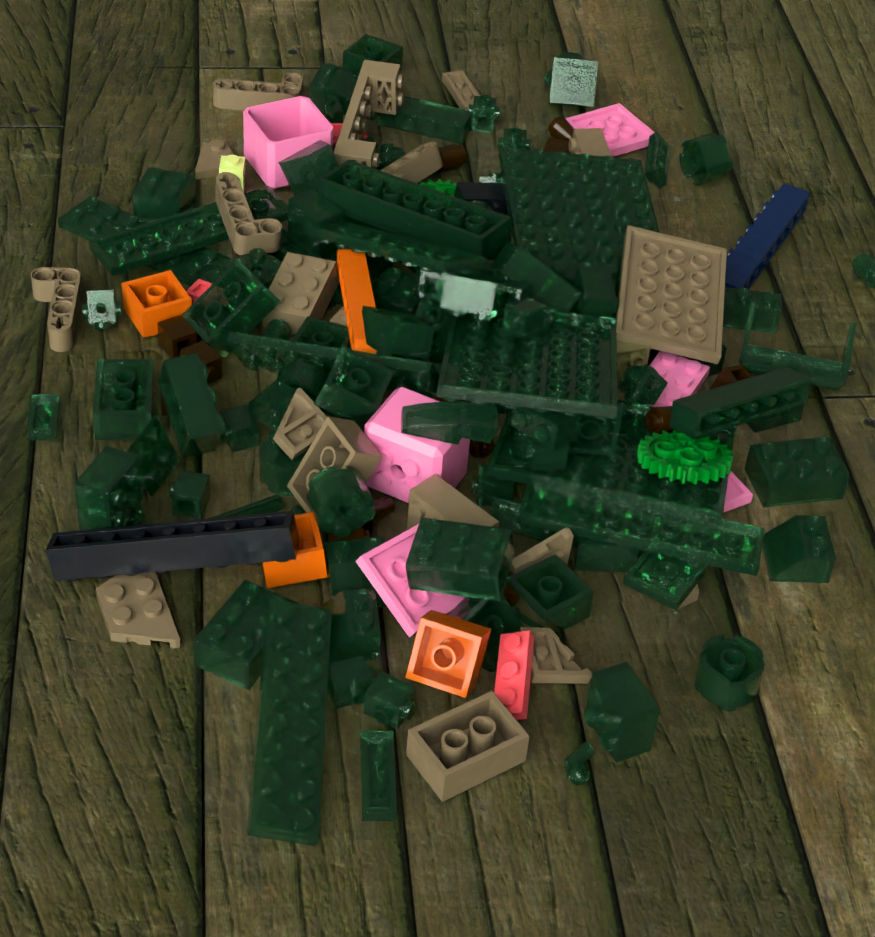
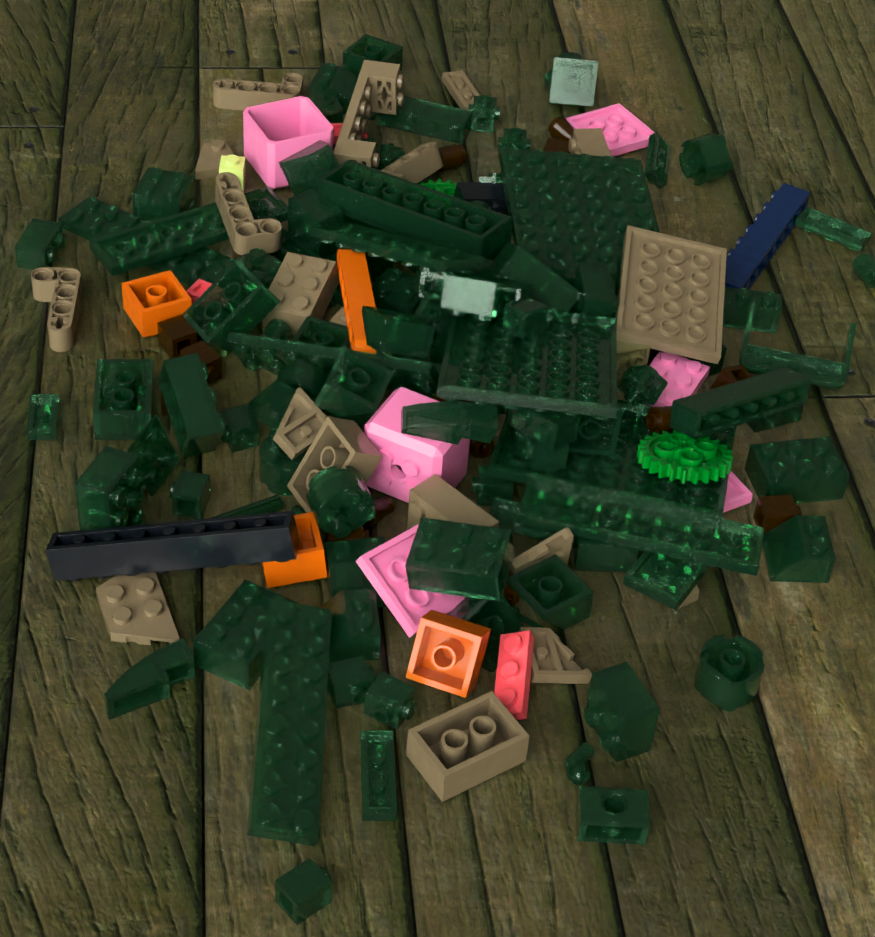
(39, 244): none -> clear green brick
(97, 300): clear green brick -> none
(150, 679): none -> clear green slope
(303, 890): none -> clear green brick
(612, 815): none -> clear green brick
(774, 510): none -> dark brown brick
(833, 229): none -> clear green plate

